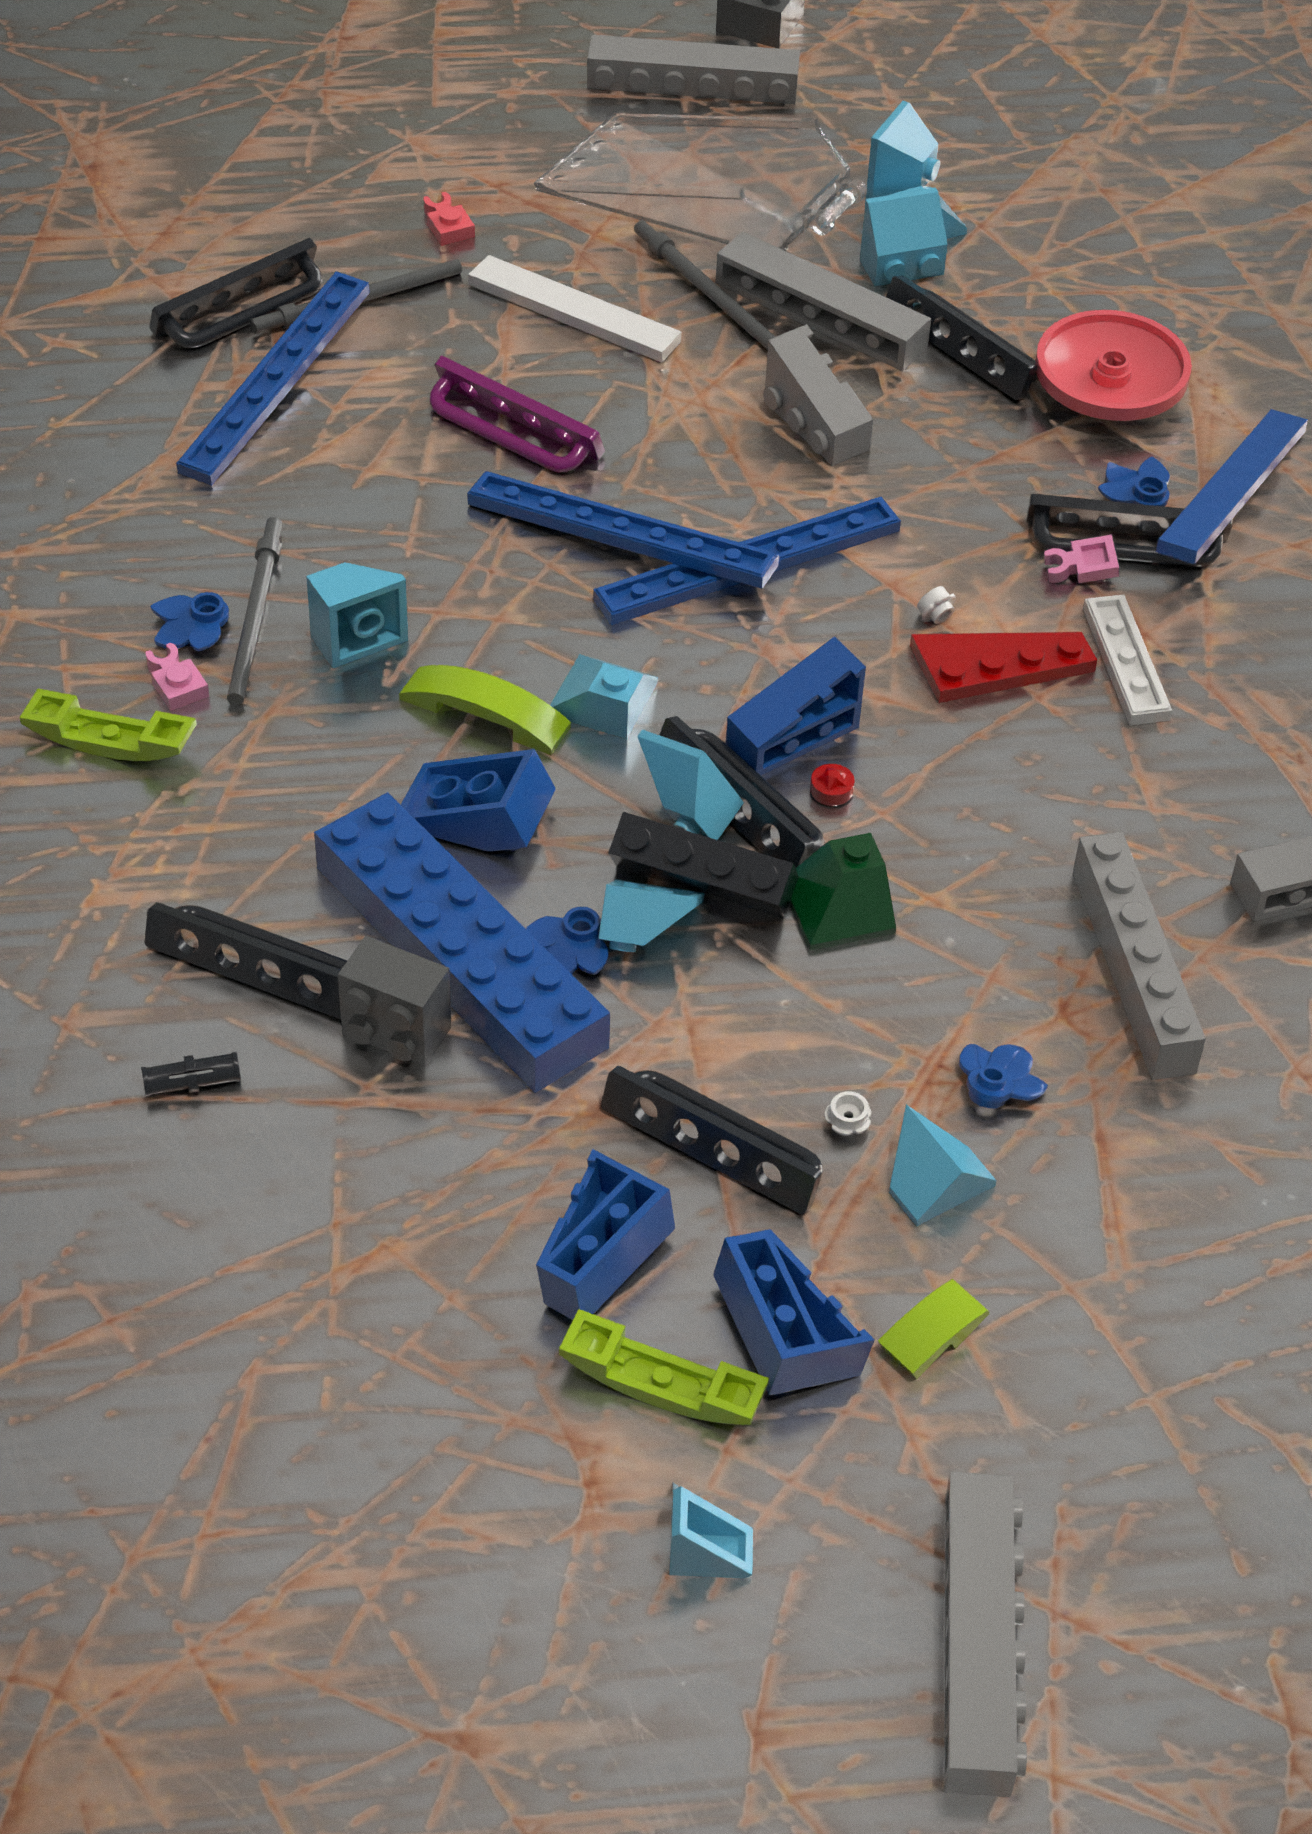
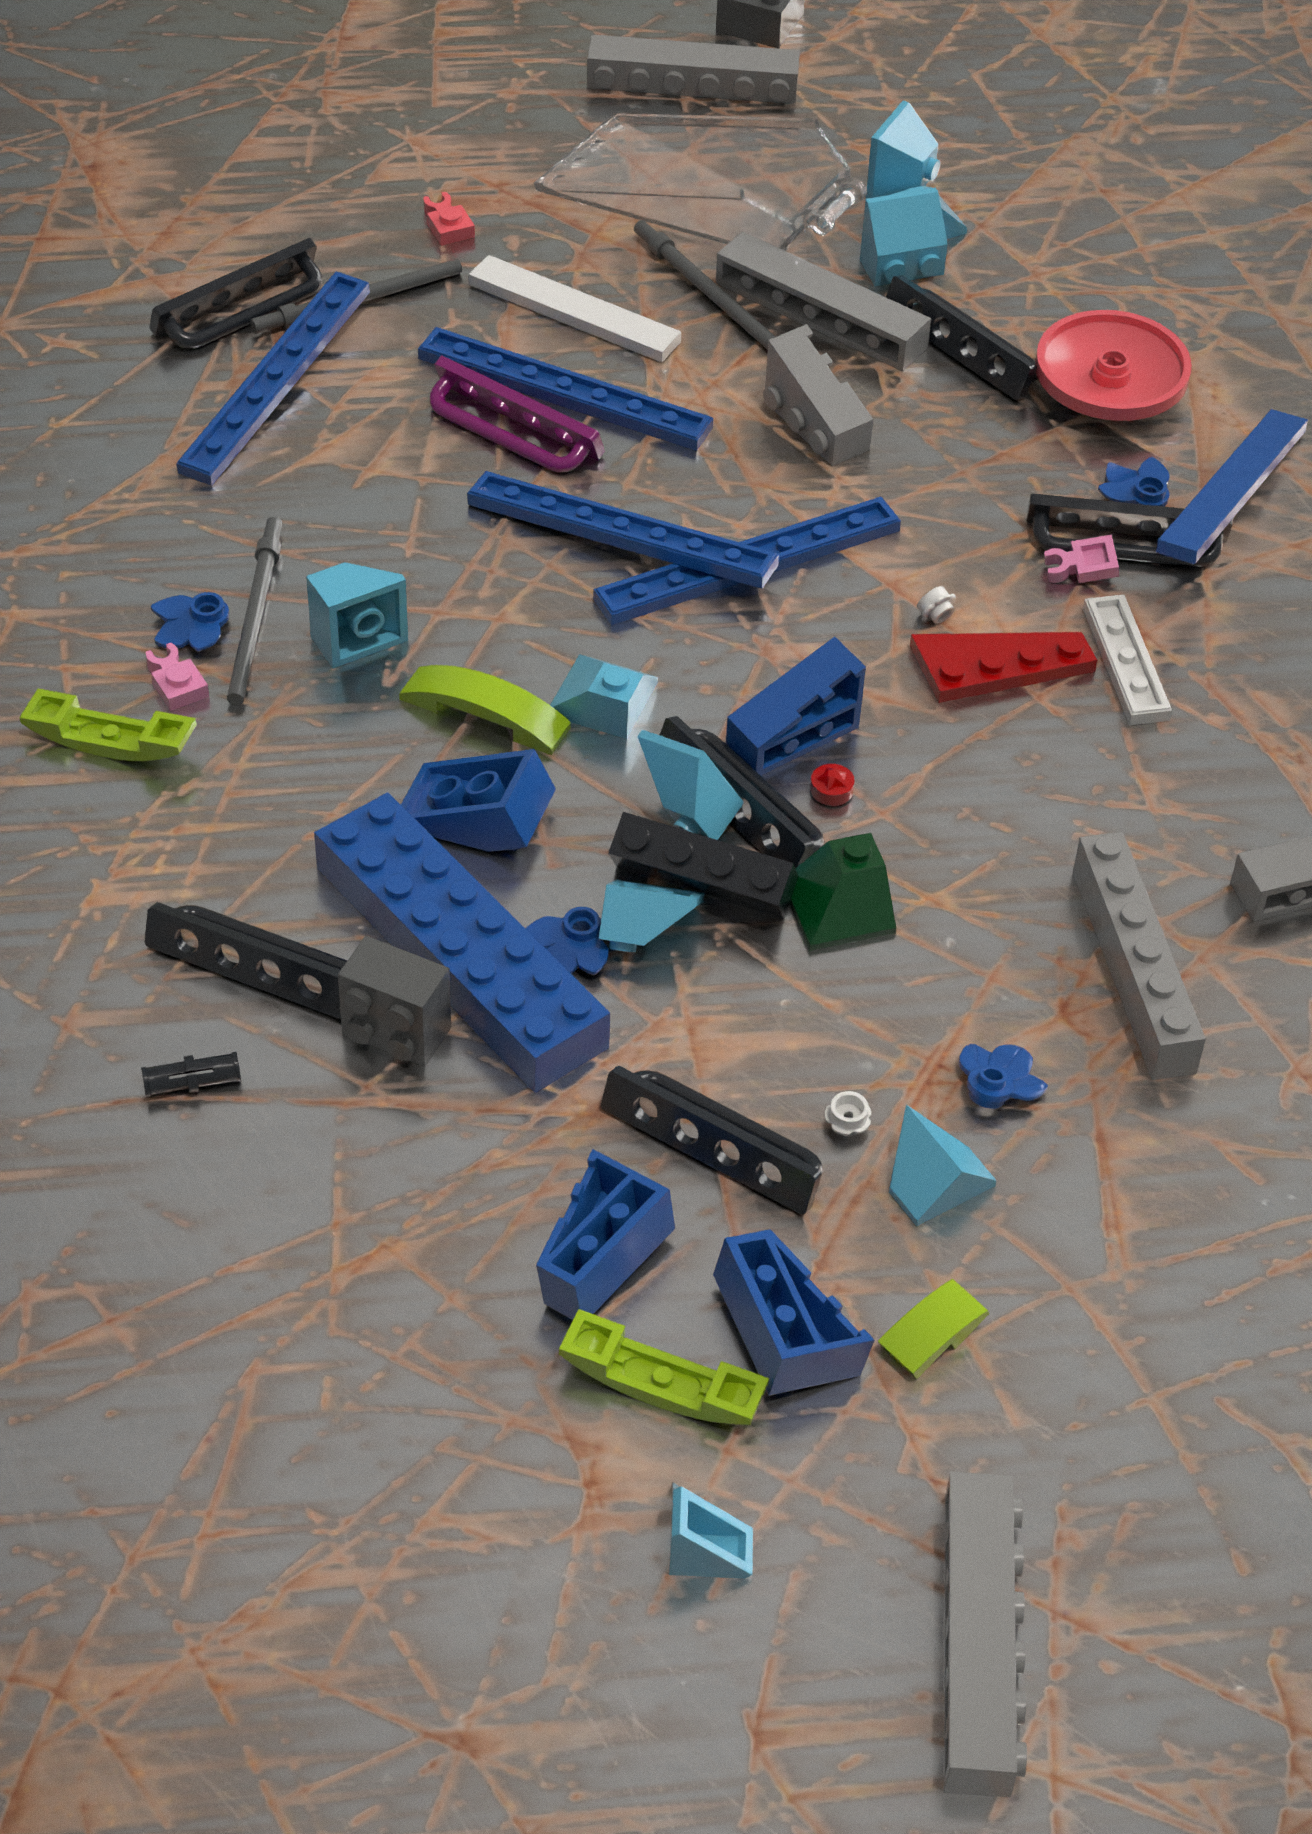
(571, 389): none -> blue tile

